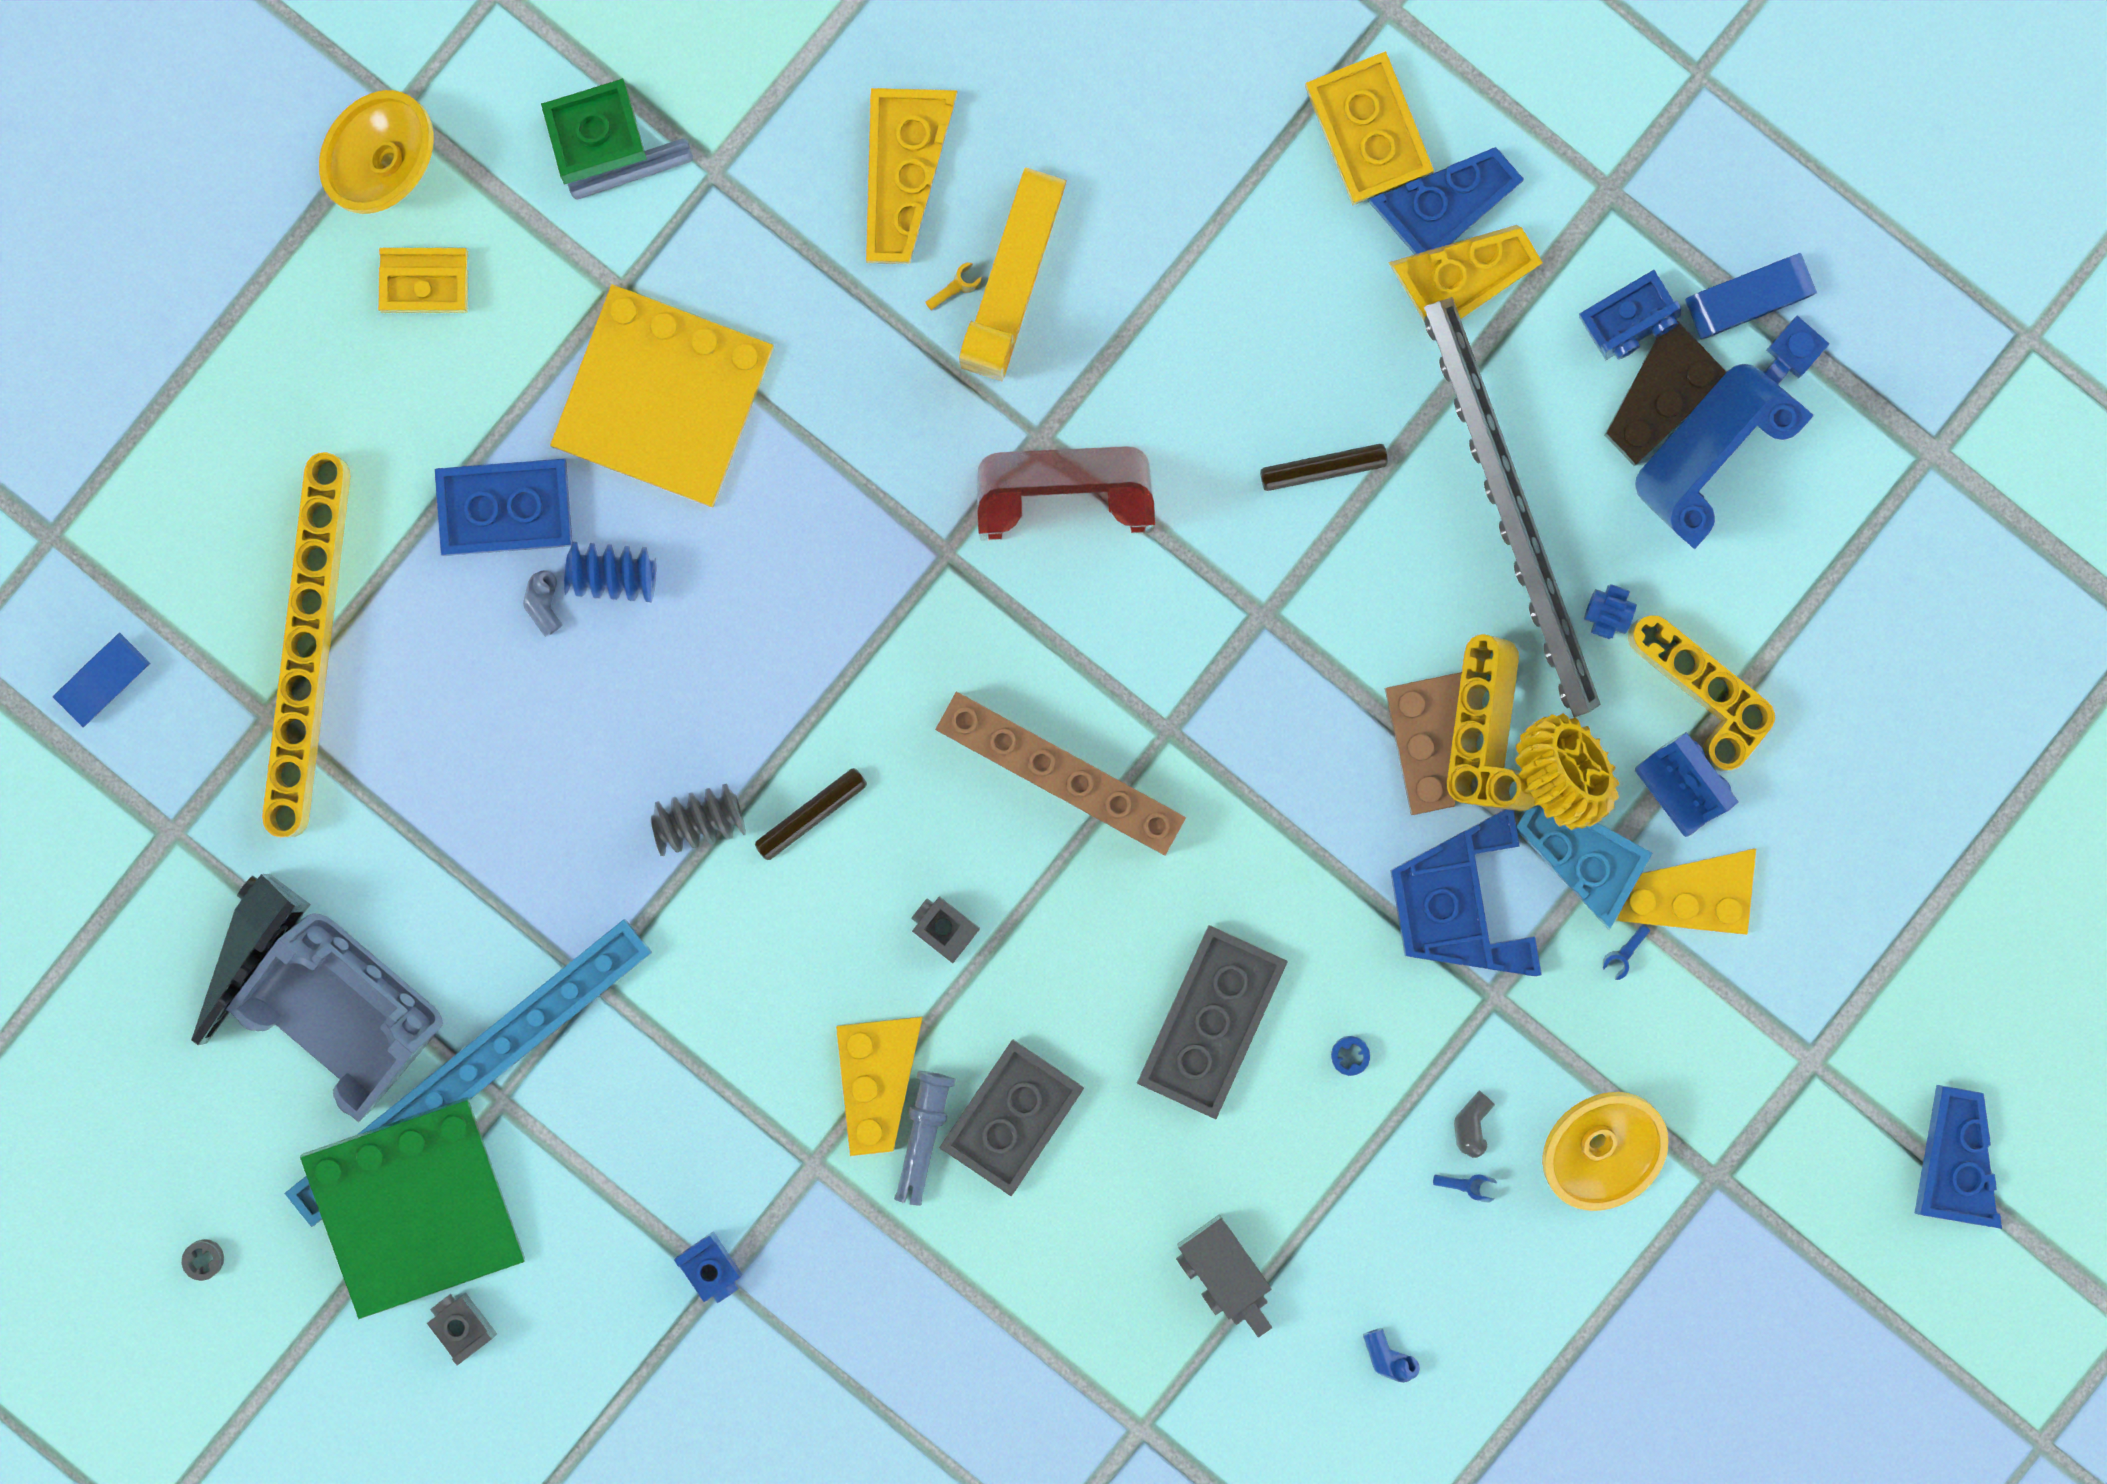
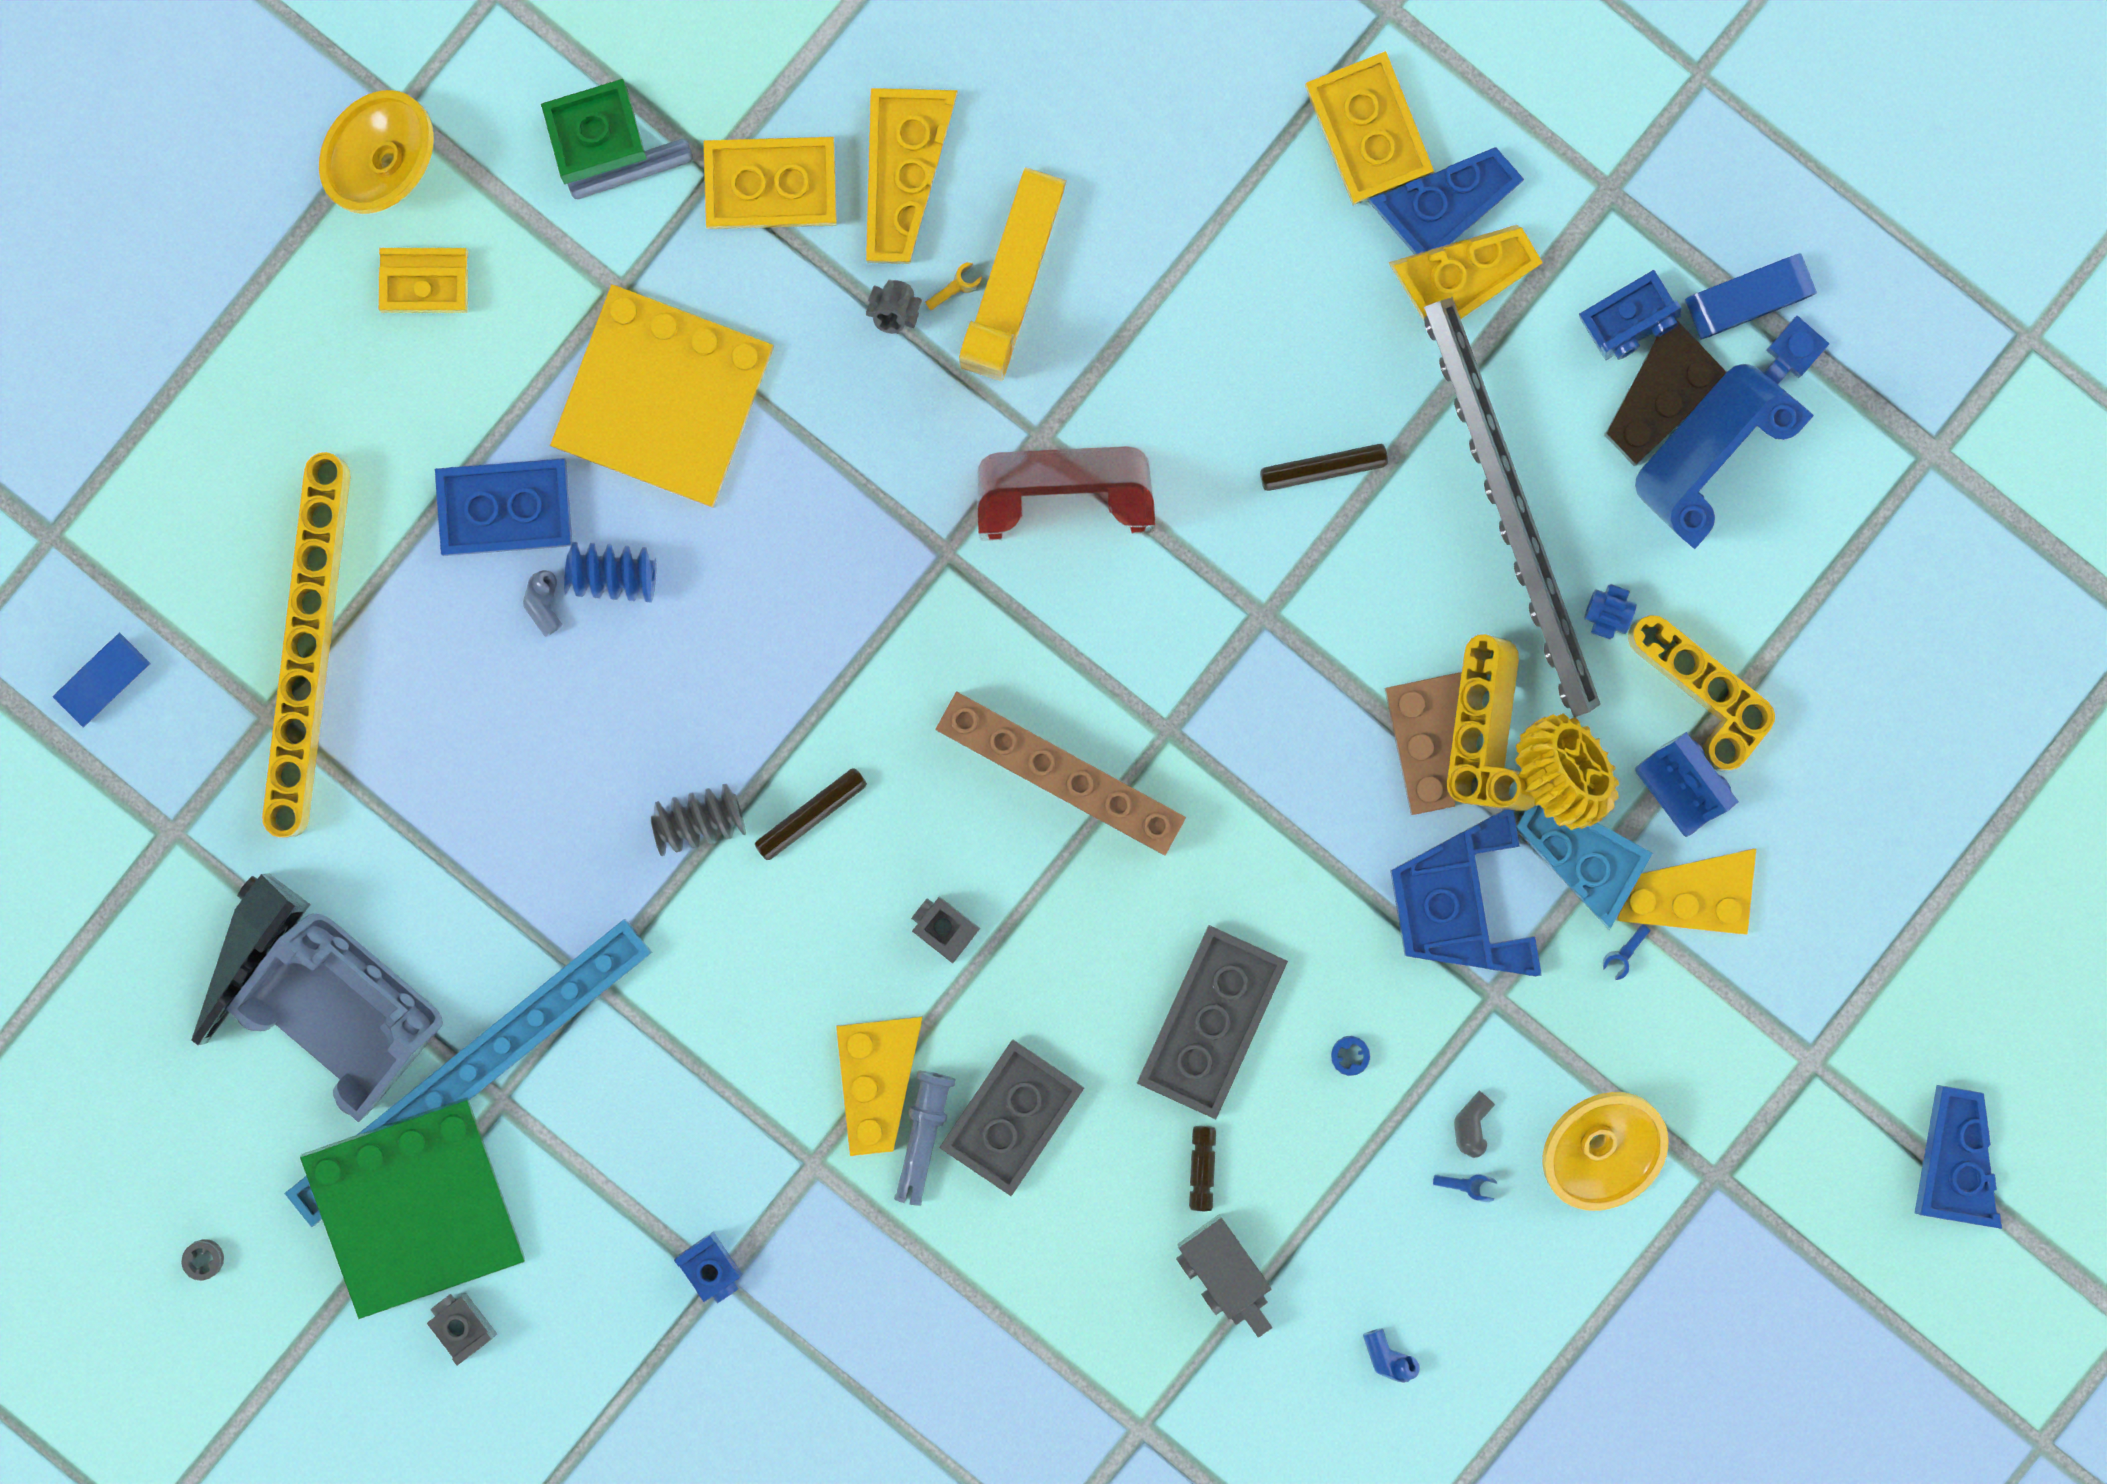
(770, 182): none -> yellow plate
(893, 306): none -> dark grey gear
(1202, 1168): none -> dark brown axle

